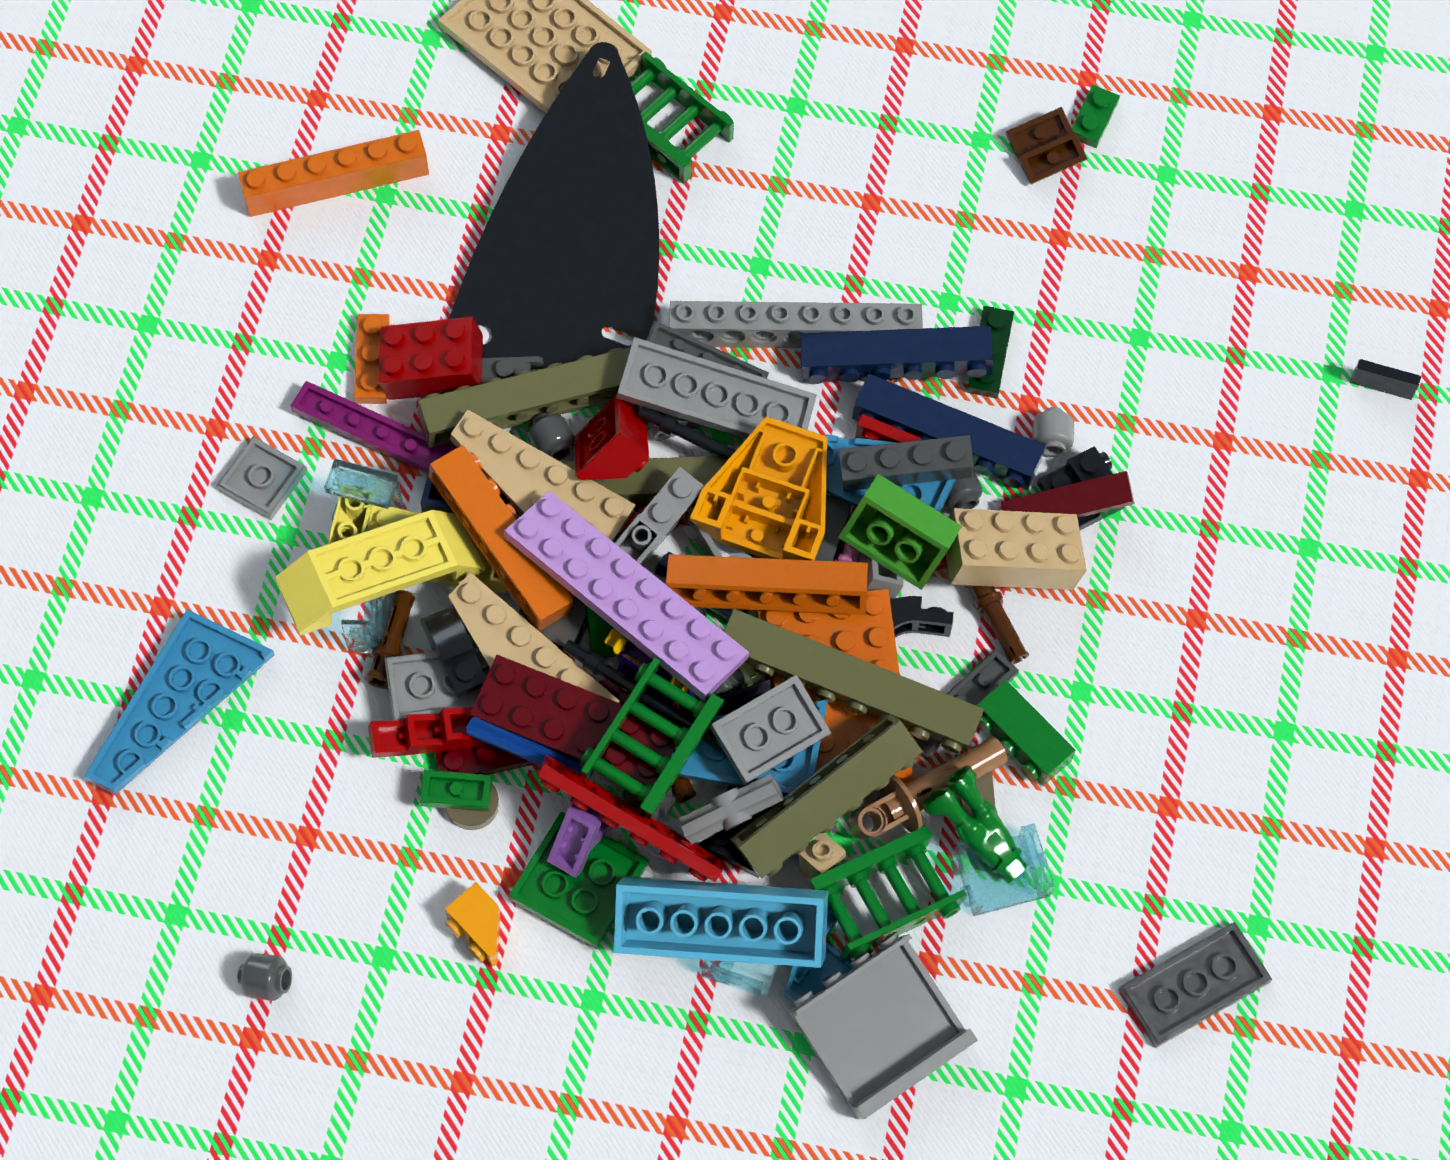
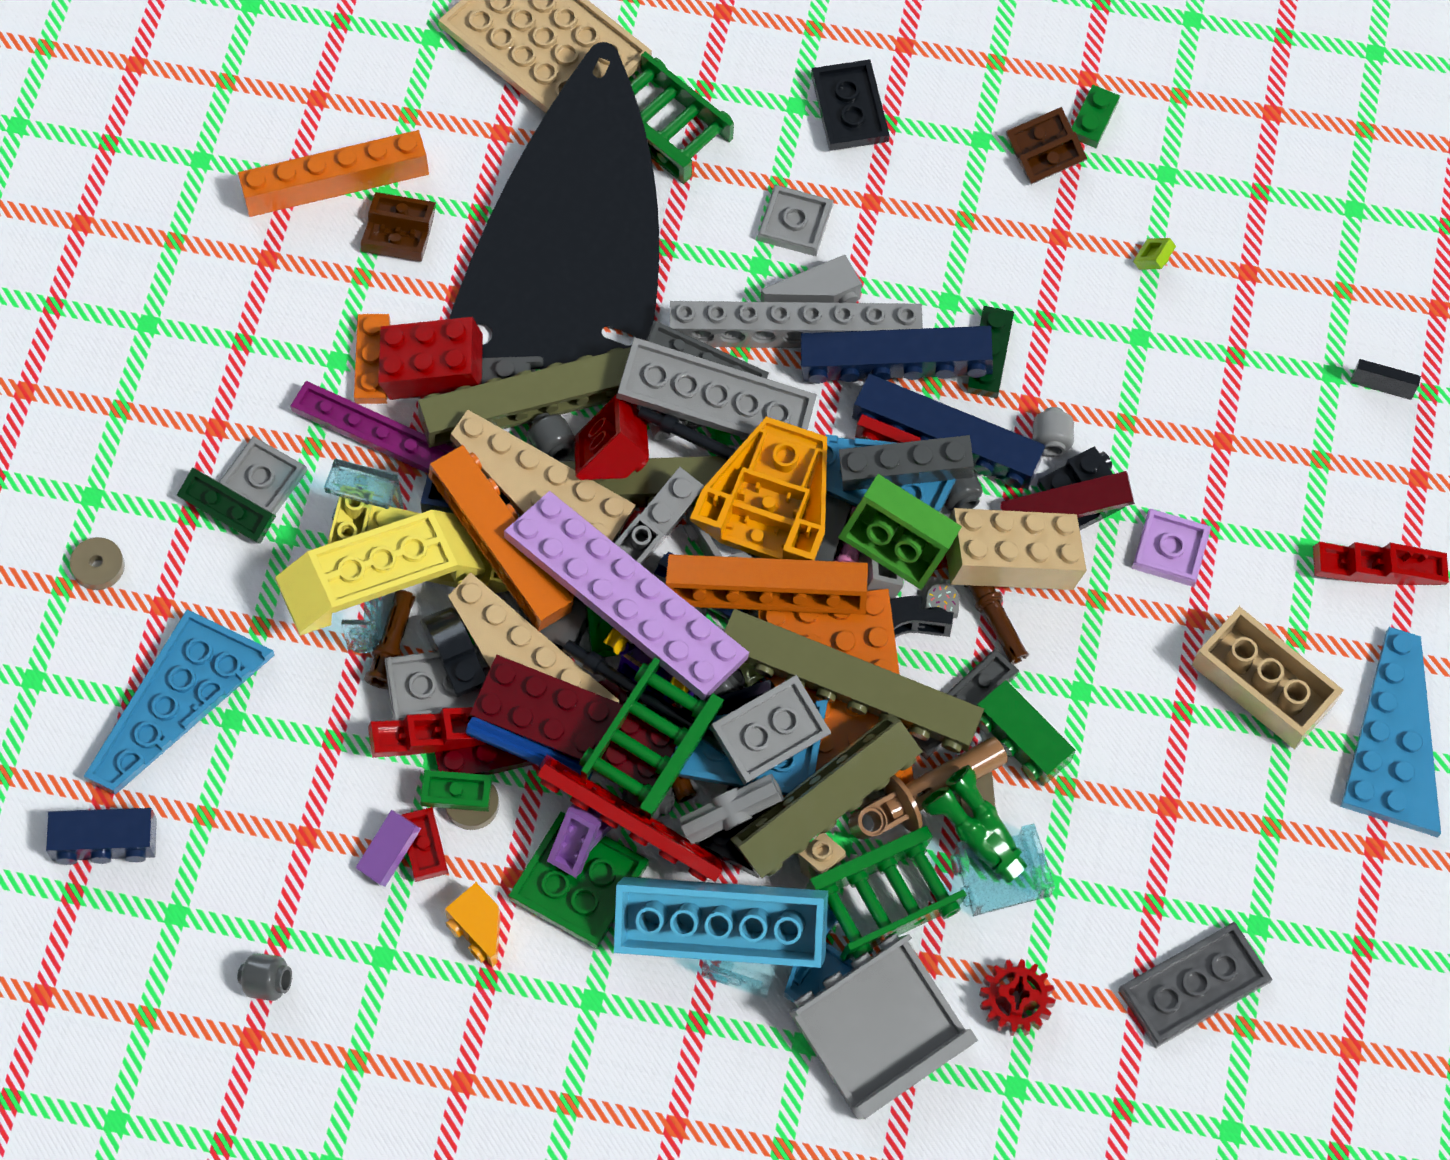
(93, 550): none -> dark tan piece
(101, 835): none -> dark blue brick
(226, 505): none -> dark green plate
(388, 848): none -> medium lavender tile
(398, 226): none -> reddish brown slope
(426, 850): none -> red plate
(795, 220): none -> light grey tile
(825, 283): none -> light grey slope
(850, 105): none -> black plate
(943, 596): none -> light grey tile
(1003, 996): none -> red gear
(1154, 253): none -> lime plate
(1171, 547): none -> lavender tile
(1267, 677): none -> tan brick
(1381, 565): none -> red slope
(1394, 751): none -> dark azure wing

